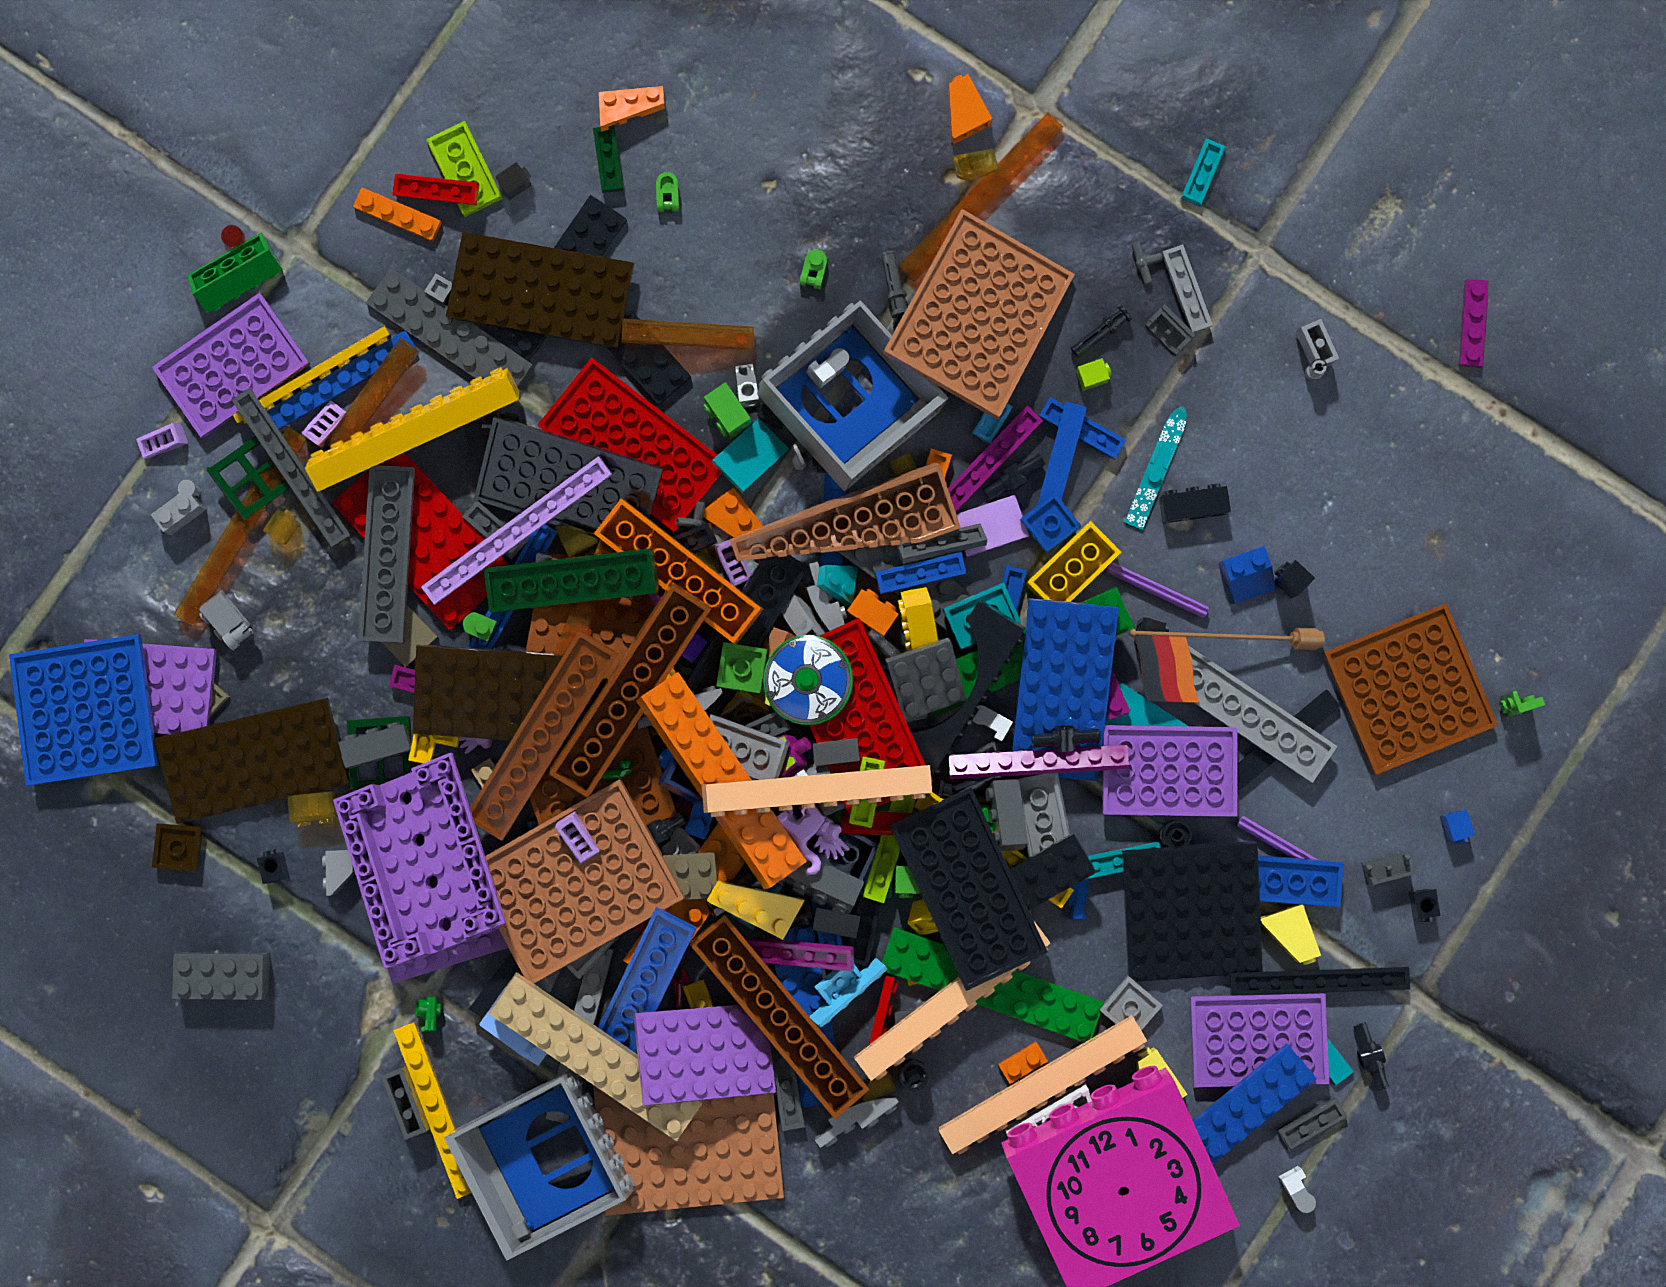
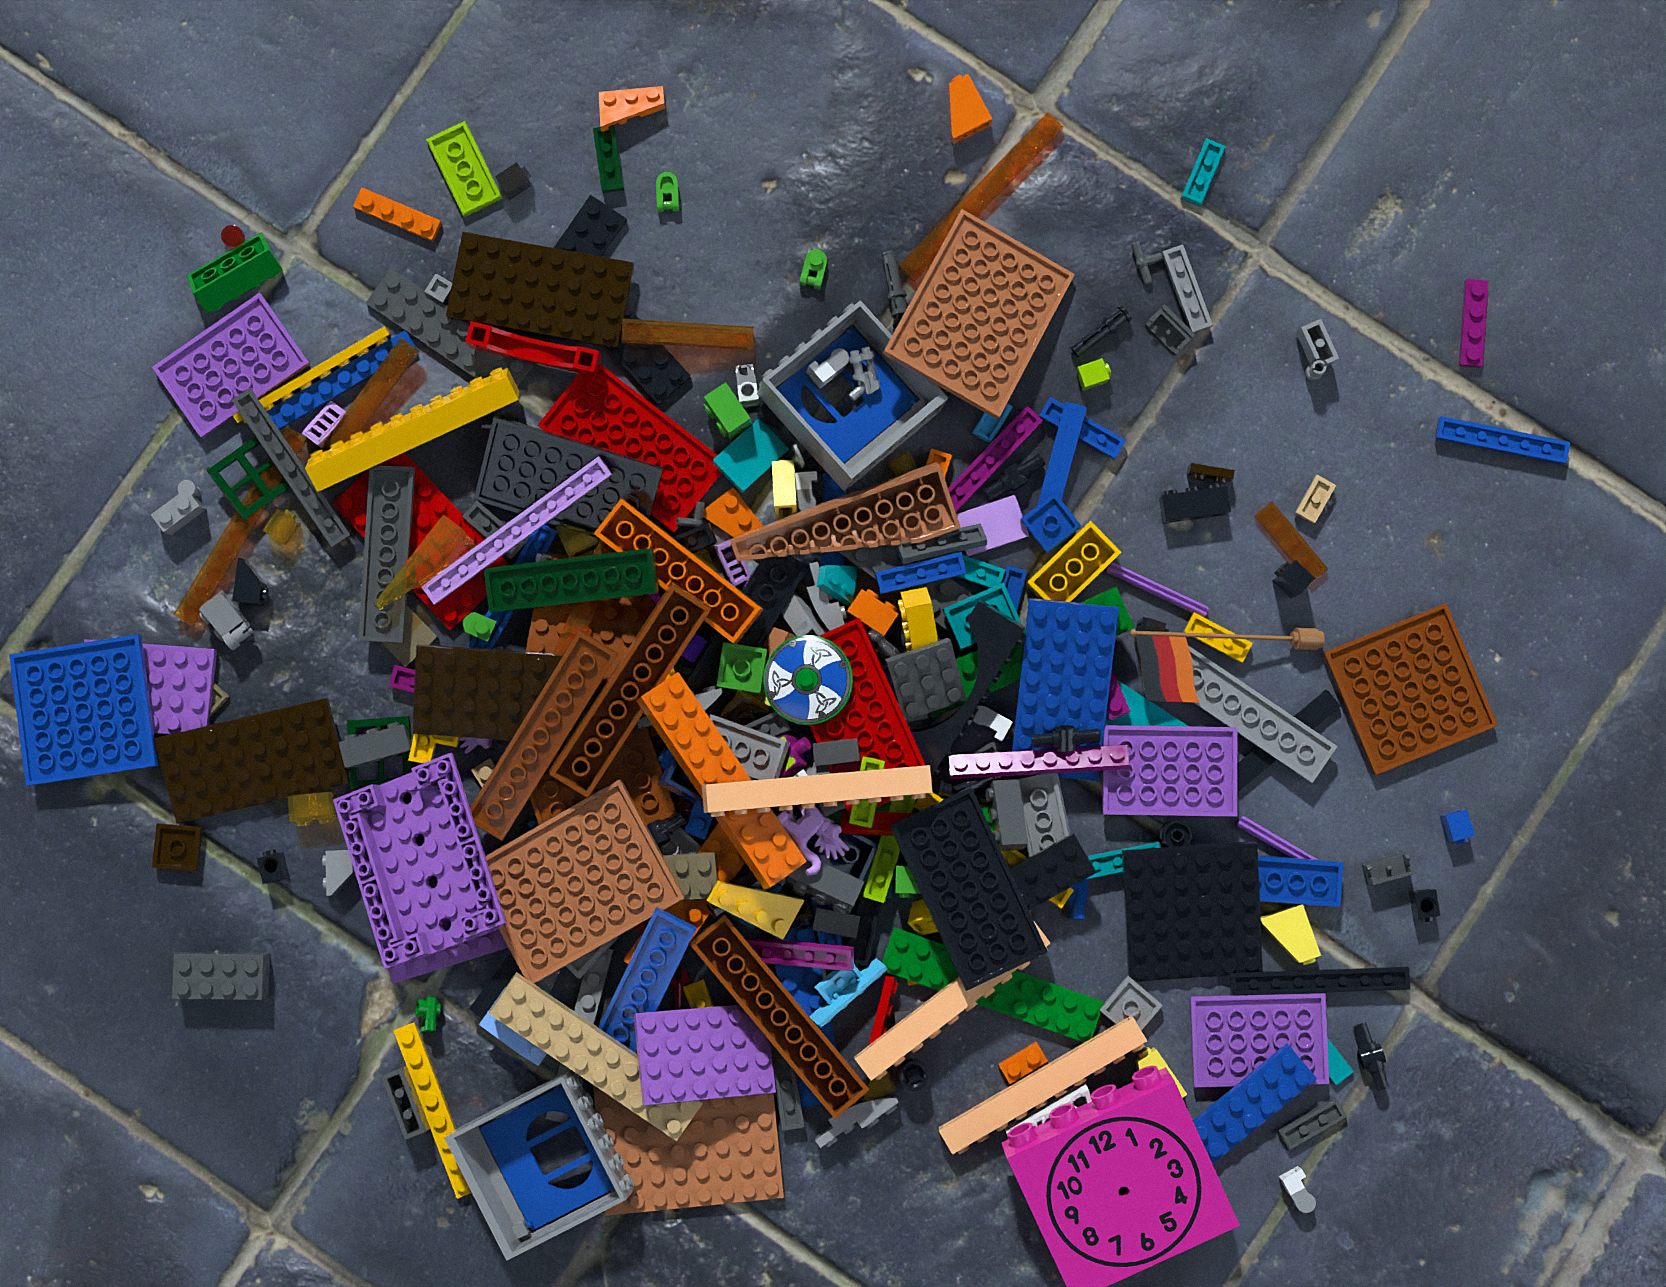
(175, 436): lavender slope -> none
(248, 585): none -> black slope
(436, 189): red plate -> none
(437, 551): none -> clear yellow wedge
(507, 344): none -> red arch
(578, 825): lavender slope -> none
(616, 774): green arm -> none
(784, 488): none -> light yellow slope
(804, 489): none -> leg
(866, 380): none -> light grey piece
(975, 164): clear yellow slope -> none
(981, 572): none -> teal plate
(1157, 469): teal piece -> none
(1200, 472): none -> dark brown plate
(1234, 648): none -> yellow plate
(1248, 574): blue slope -> none
(1290, 540): none -> clear orange tile
(1315, 499): none -> tan plate
(1502, 440): none -> blue plate
(1513, 705): bright green bracket -> none

